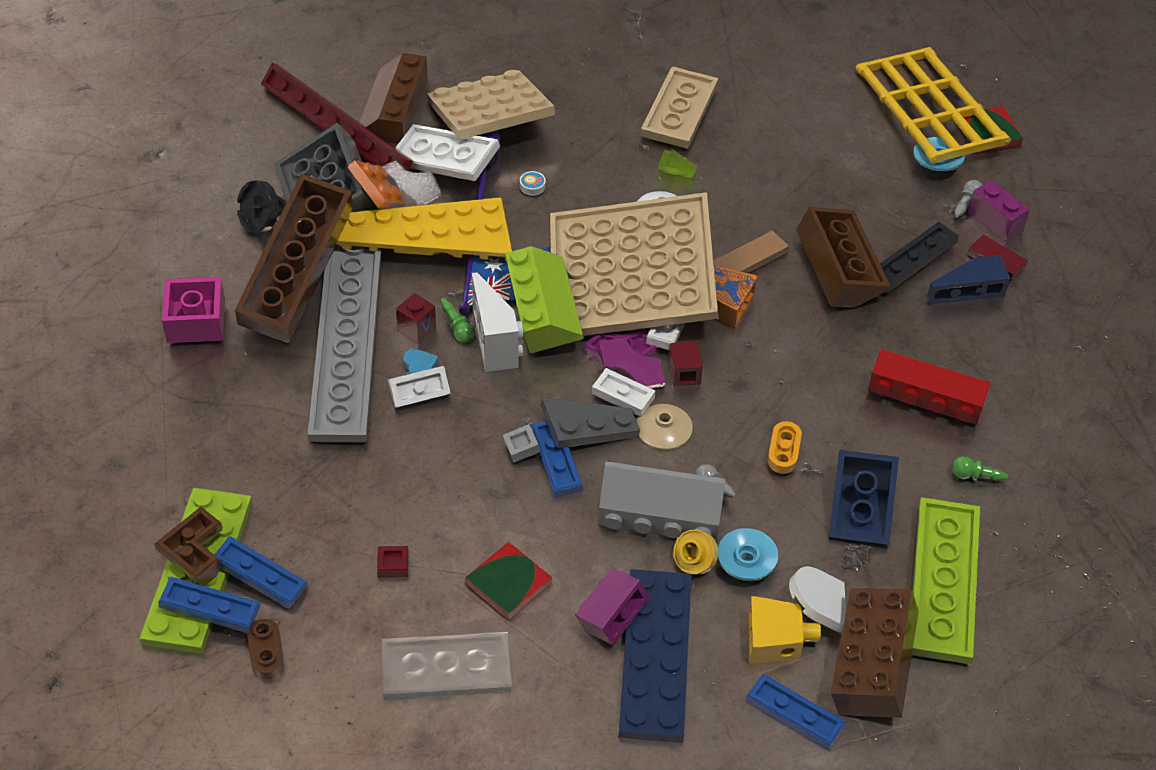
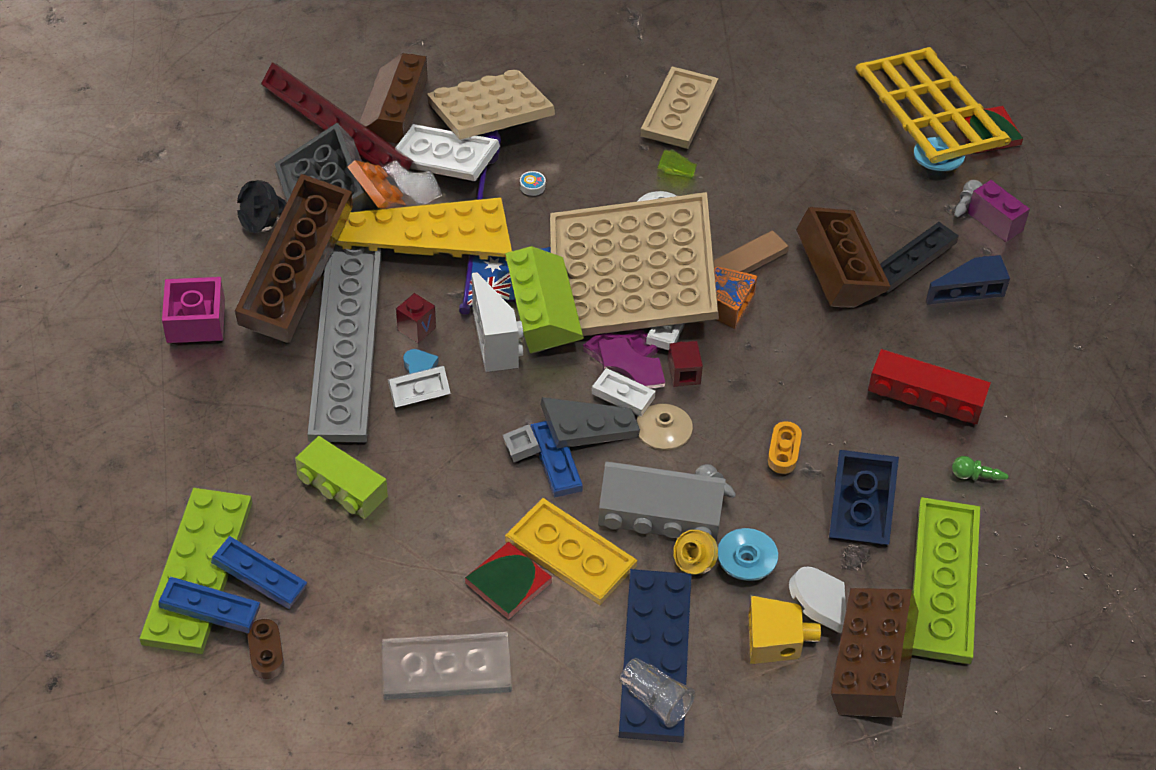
(186, 548): reddish brown brick -> none
(341, 477): none -> lime brick
(392, 561): dark red tile -> none
(463, 331): bright green bar -> none
(571, 551): none -> yellow tile
(612, 605): magenta brick -> none
(658, 691): none -> clear plant
(795, 711): blue tile -> none
(988, 247): dark red tile -> none

